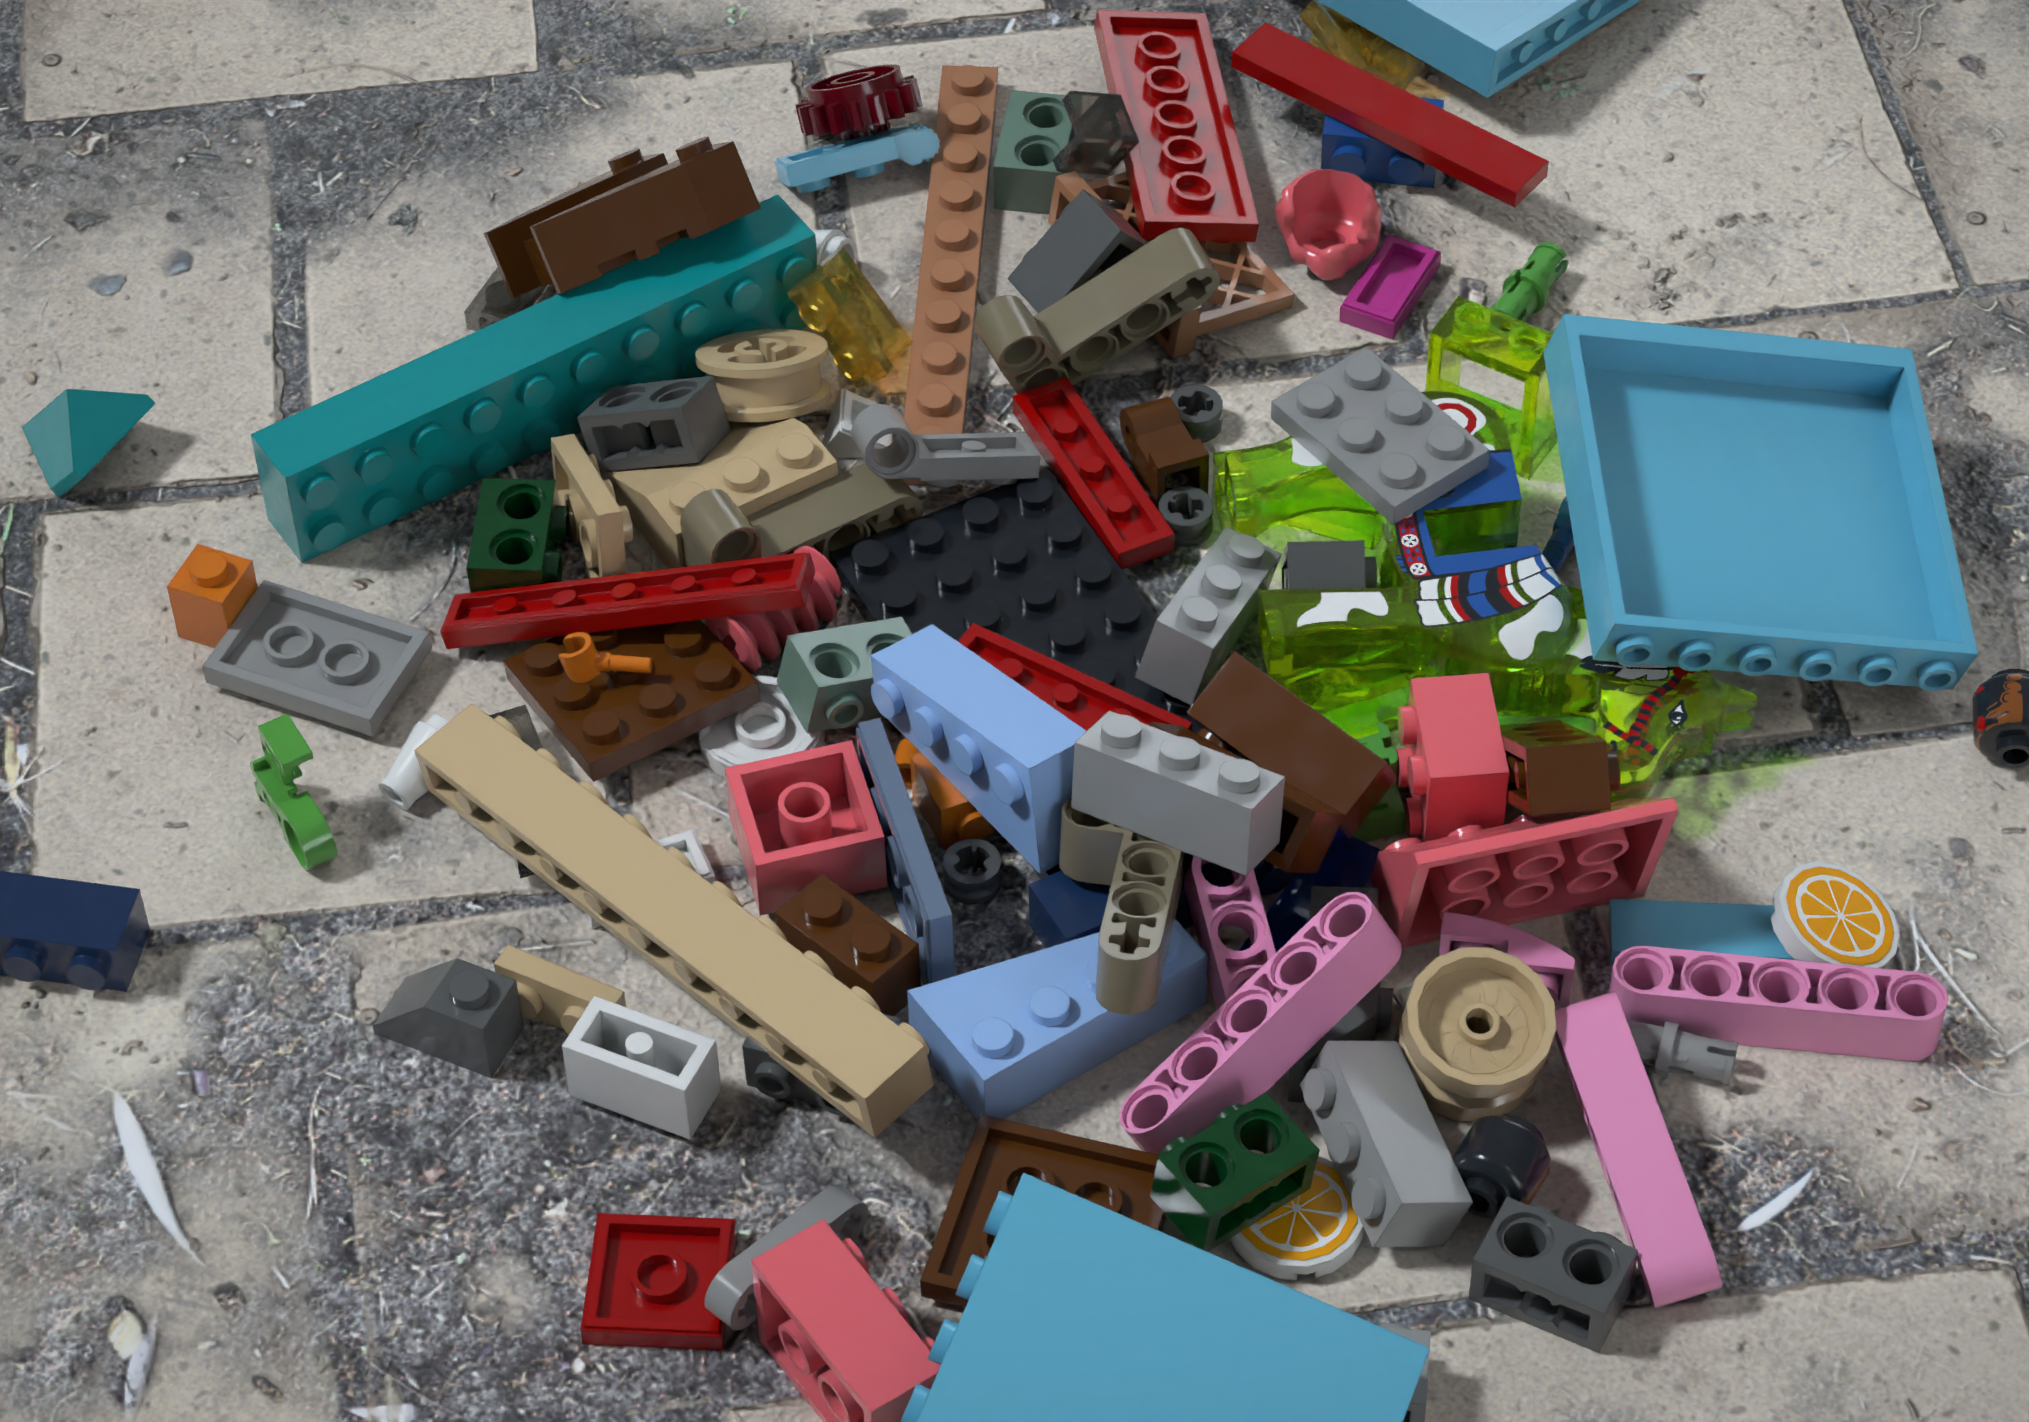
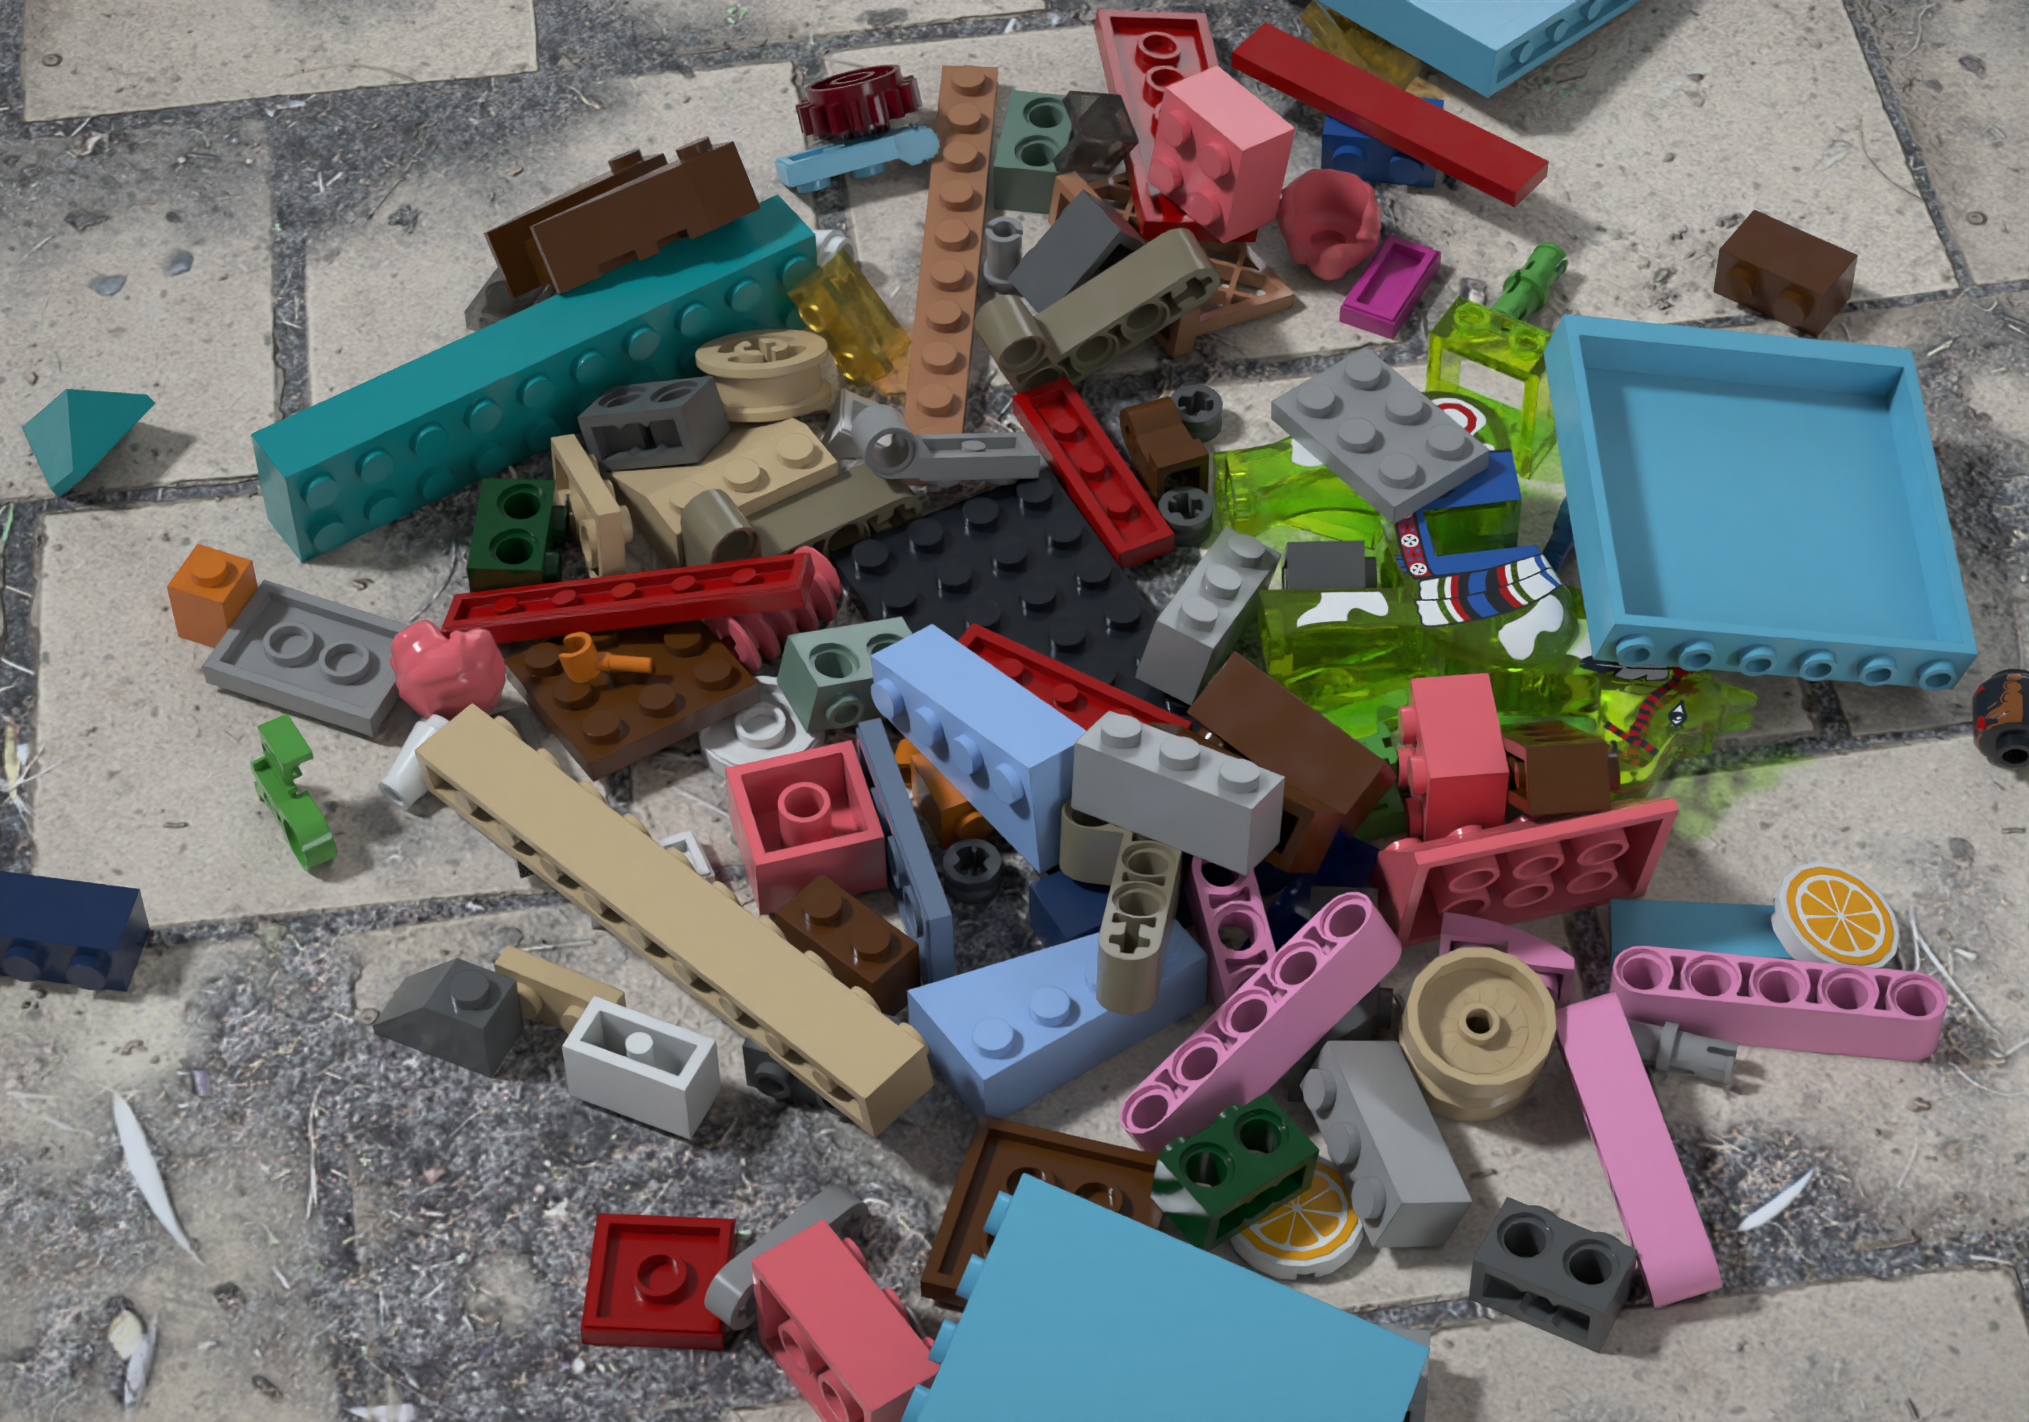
(445, 673): none -> coral hair
(1003, 252): none -> light grey pin
(1220, 154): none -> coral brick
(1502, 1160): black head -> none
(1785, 273): none -> reddish brown brick

